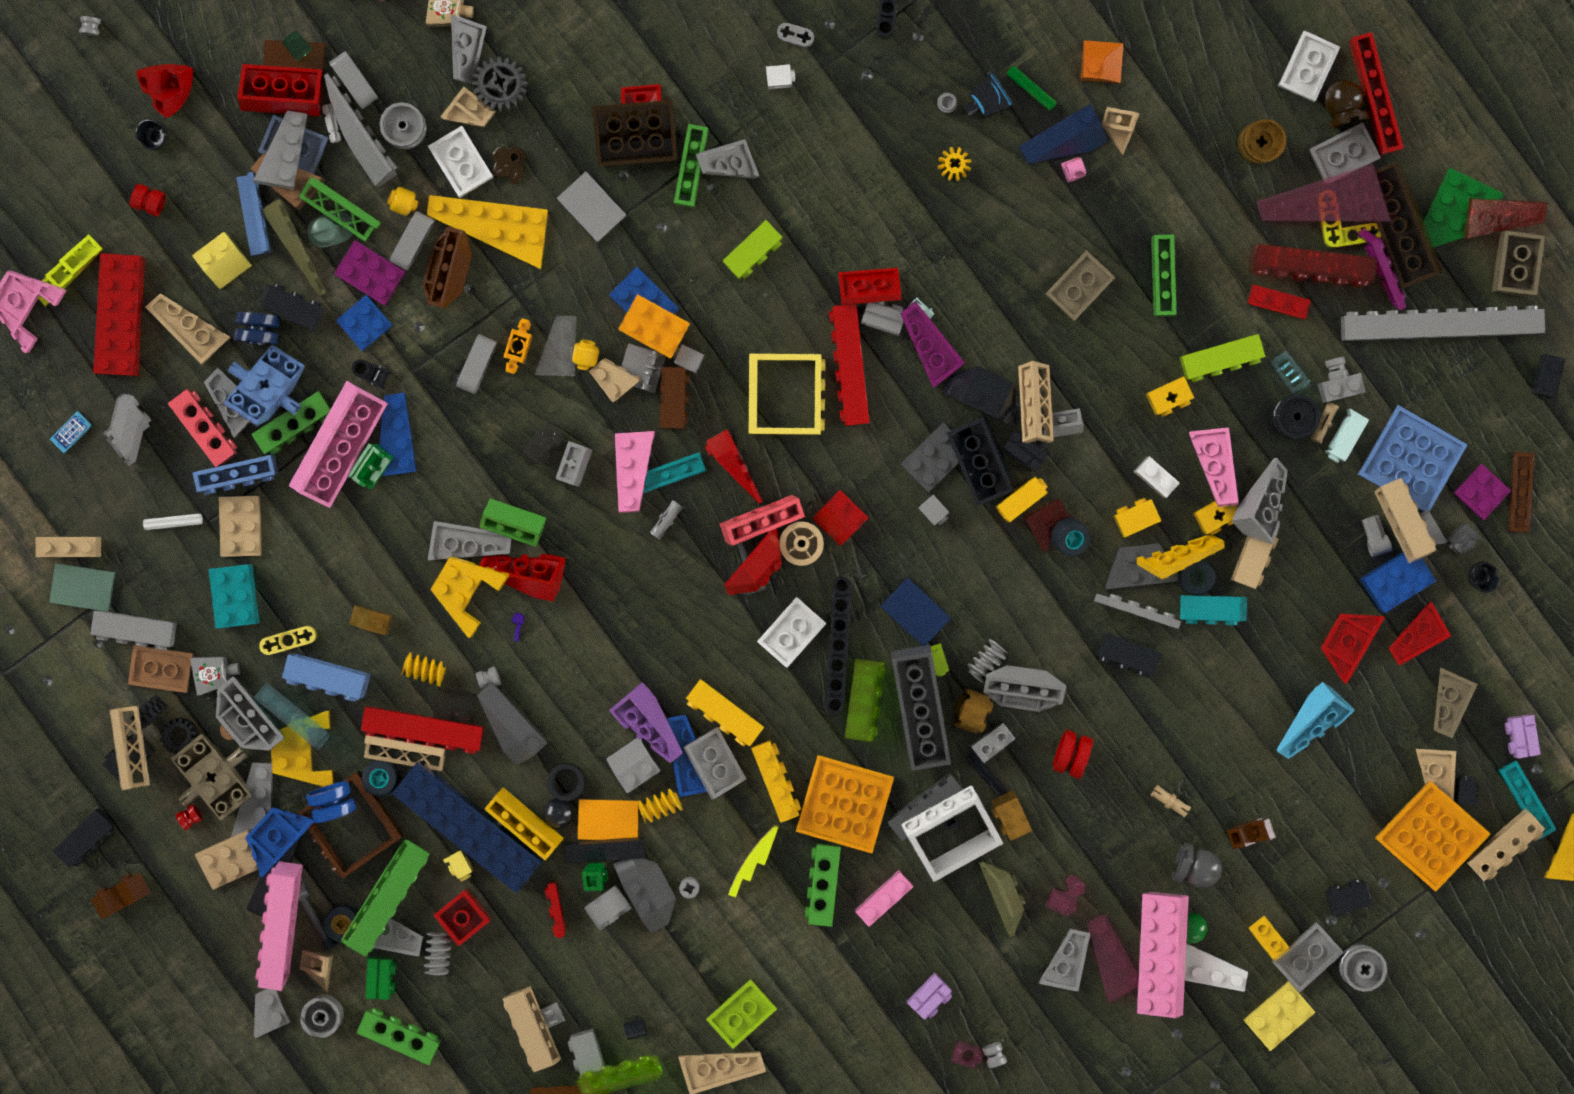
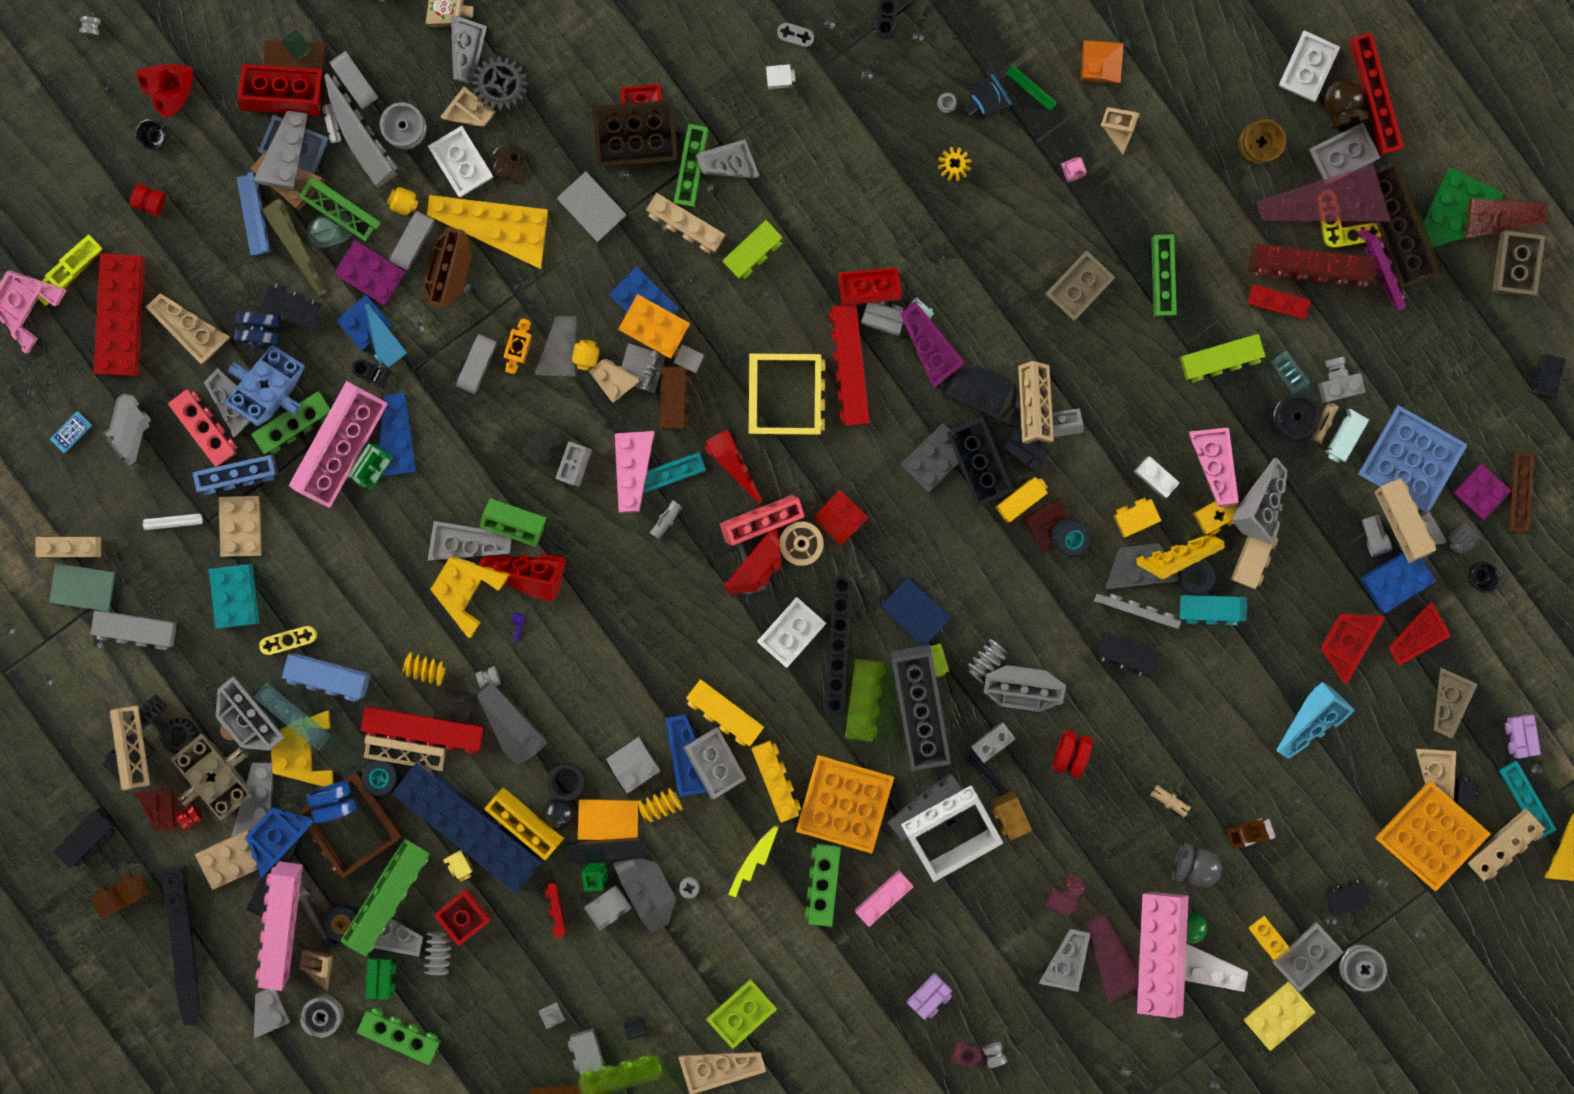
(159, 808): none -> clear red wing
(160, 669): medium nougat plate -> none
(182, 942): none -> black piece
(212, 673): light grey torso -> none
(222, 260): light yellow slope -> none
(371, 620): pearl gold slope -> none
(385, 344): none -> dark azure slope
(531, 1029): tan brick -> none
(645, 717): medium lavender wedge -> none
(681, 220): none -> tan brick
(934, 511): light grey brick -> none
(972, 711): pearl gold brick -> none
(1004, 894): olive wedge -> none
(1071, 136): dark blue wedge -> none
(1158, 396): yellow brick -> none
(1442, 325): light grey brick -> none

